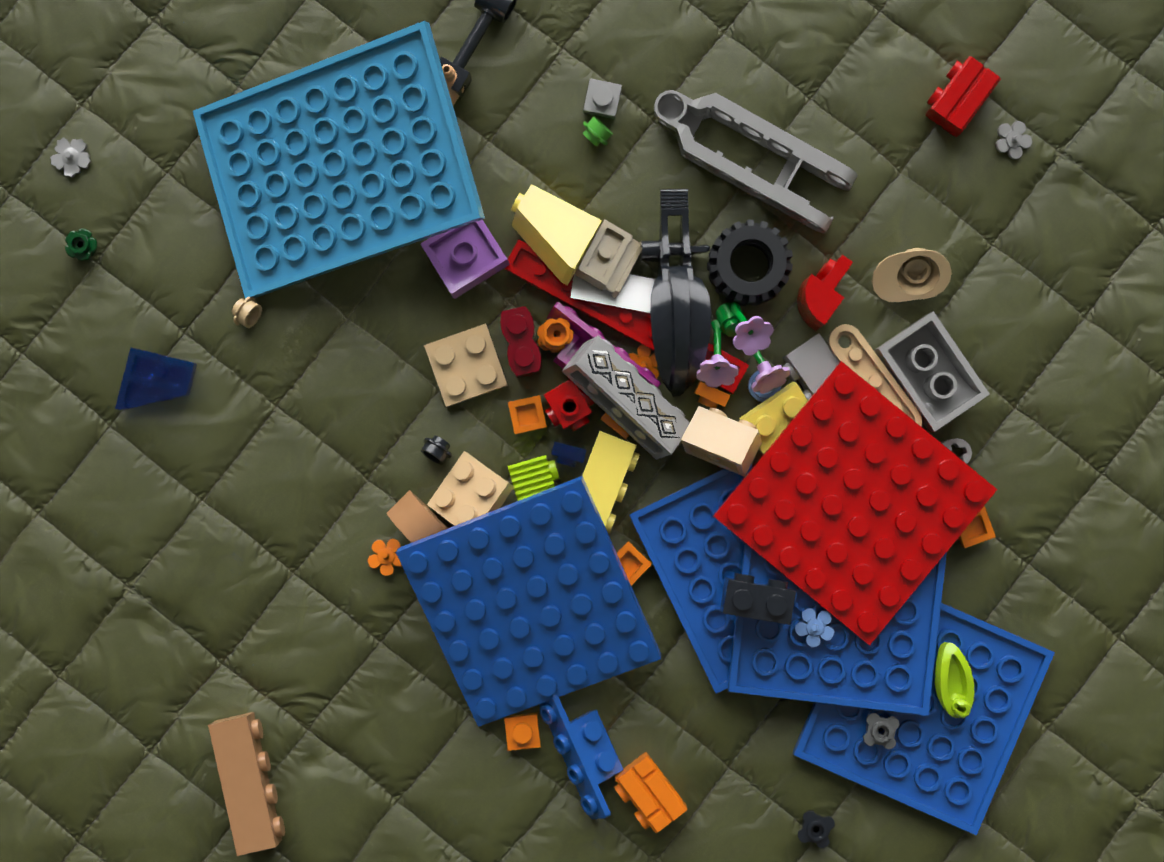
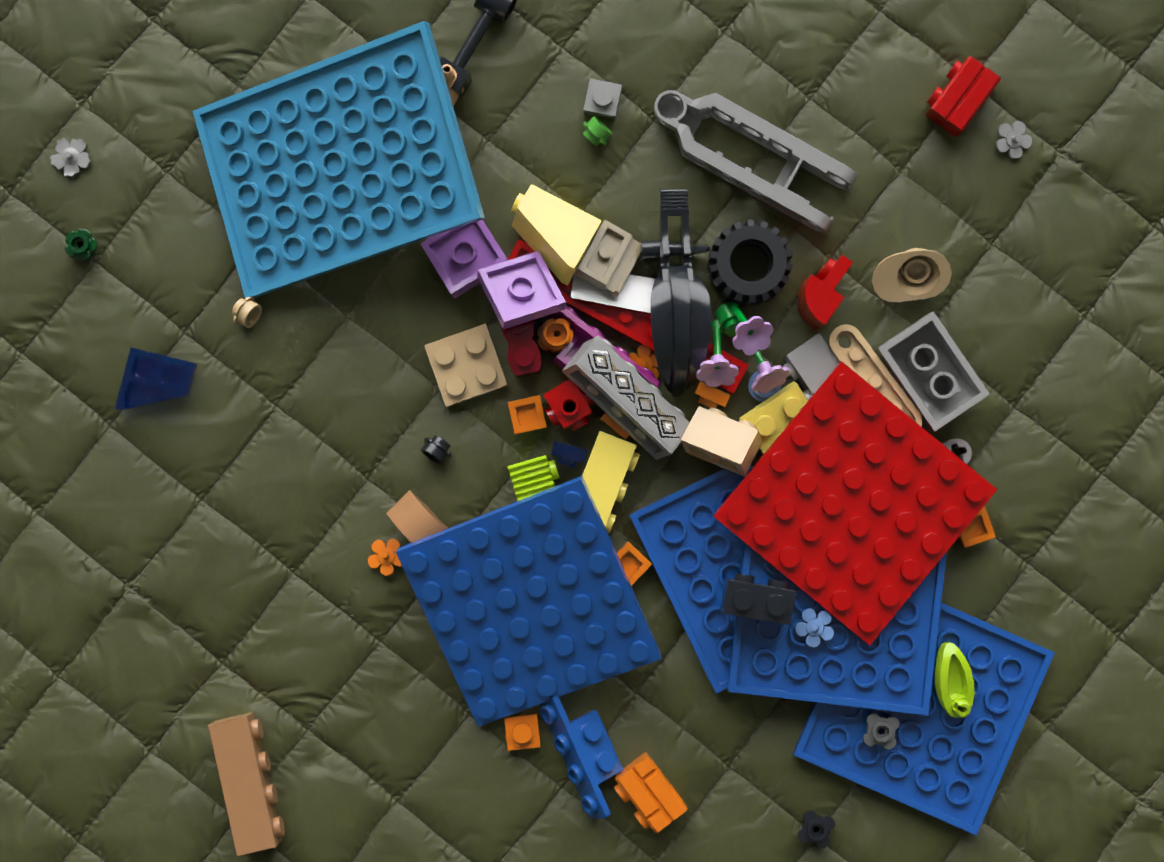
(469, 491): tan plate -> none
(521, 289): none -> plate

